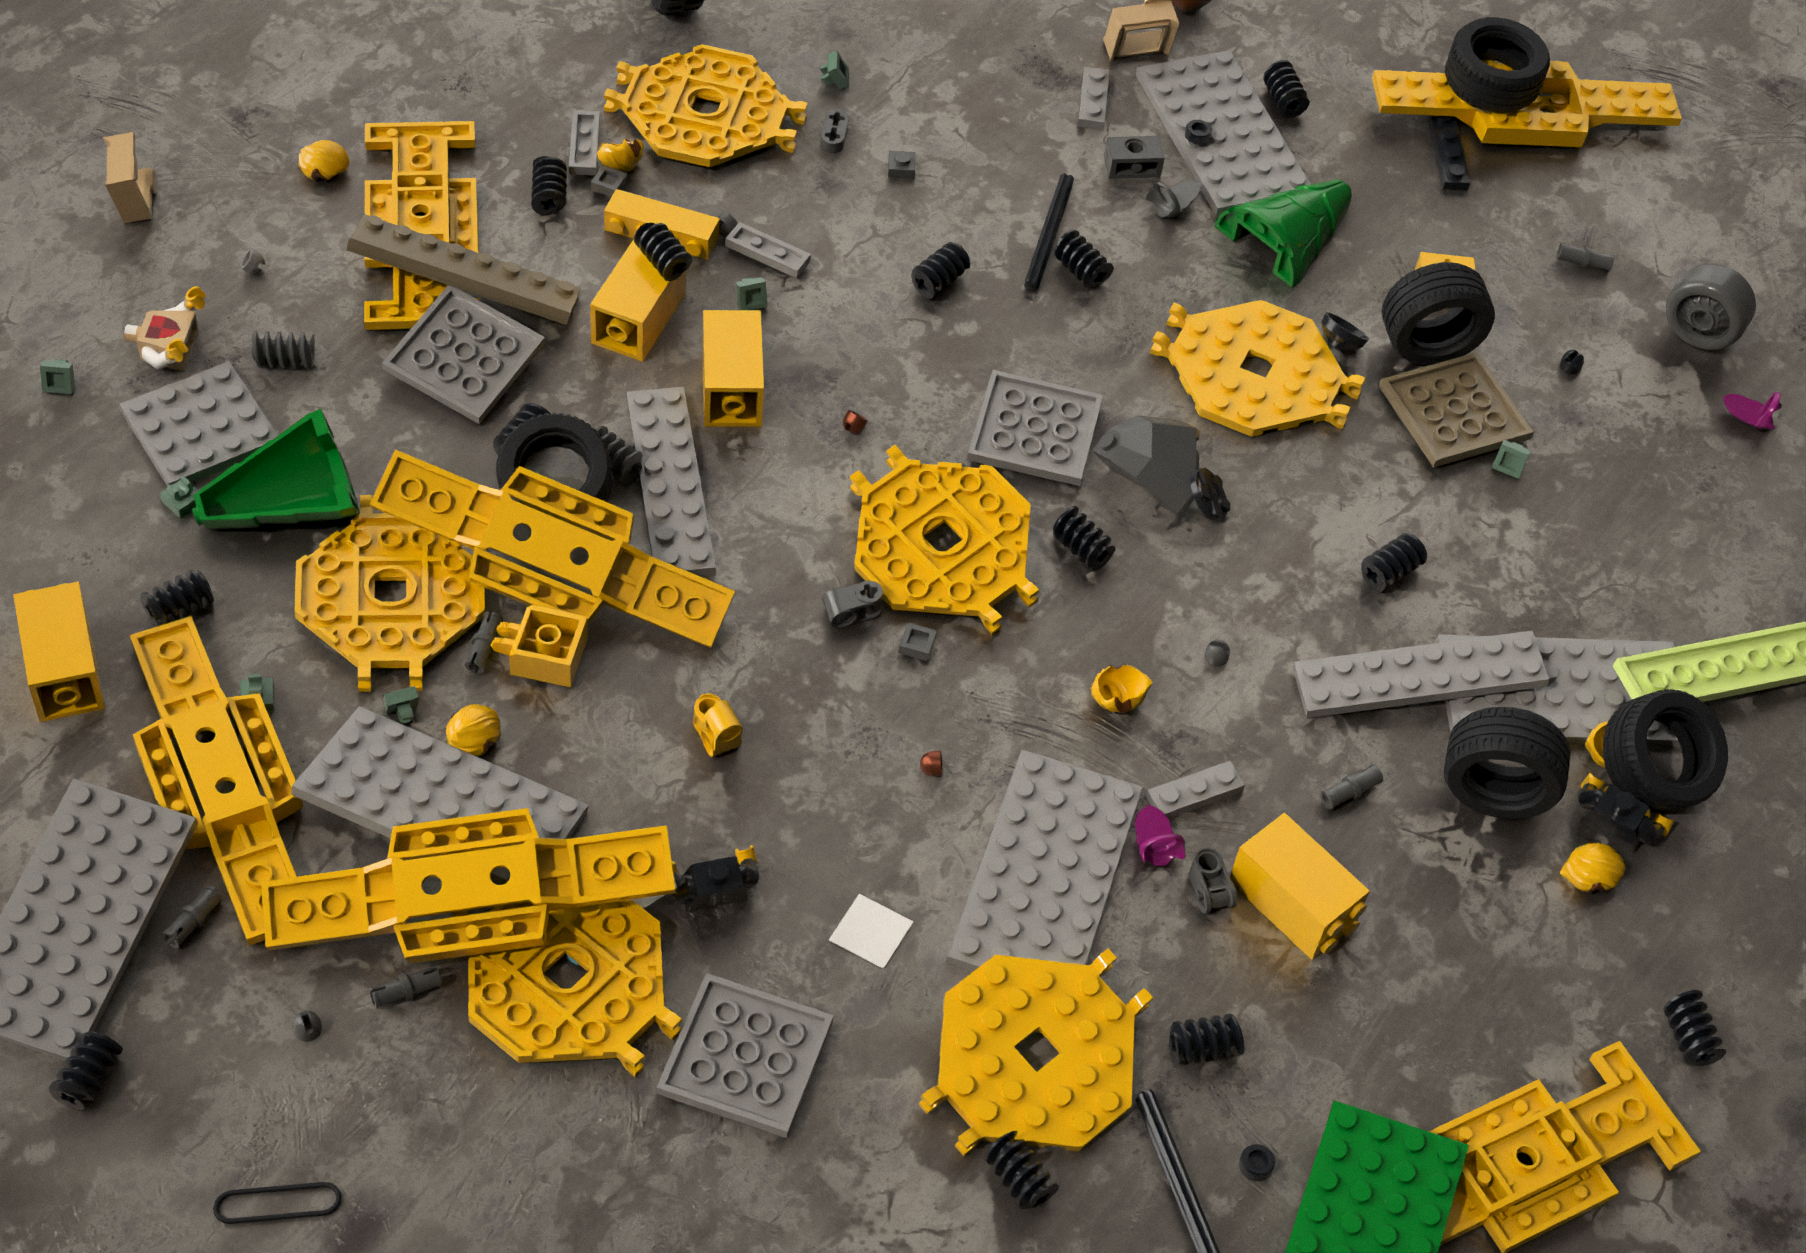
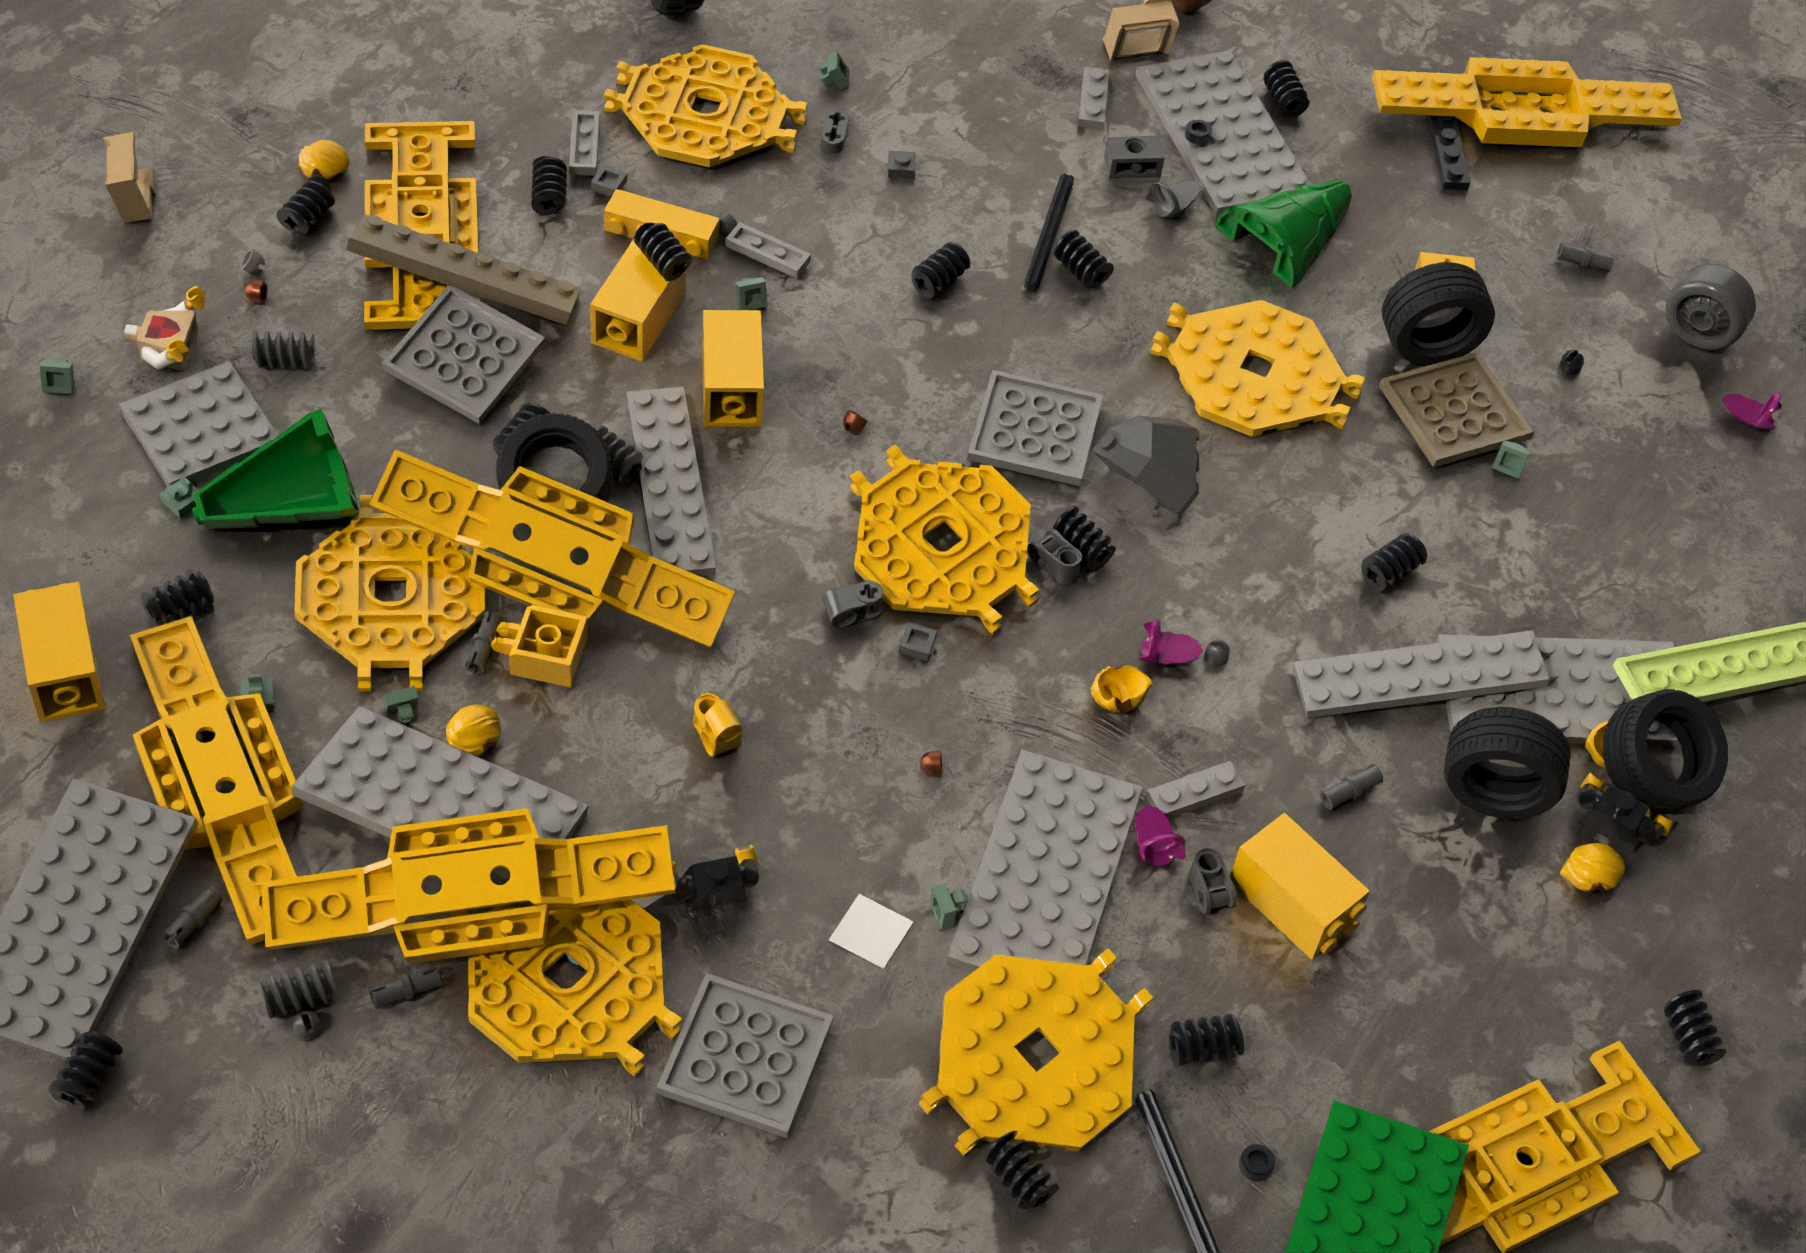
(256, 291): none -> copper hinge
(277, 1216): black piece -> none
(299, 988): none -> dark grey piece
(306, 206): none -> black piece
(621, 156): yellow hair -> none
(947, 905): none -> sand green tile
(1056, 557): none -> dark grey piece
(1168, 647): none -> magenta piece
(1210, 495): black wheel -> none
(1342, 333): black piece -> none
(1492, 87): black tyre -> none

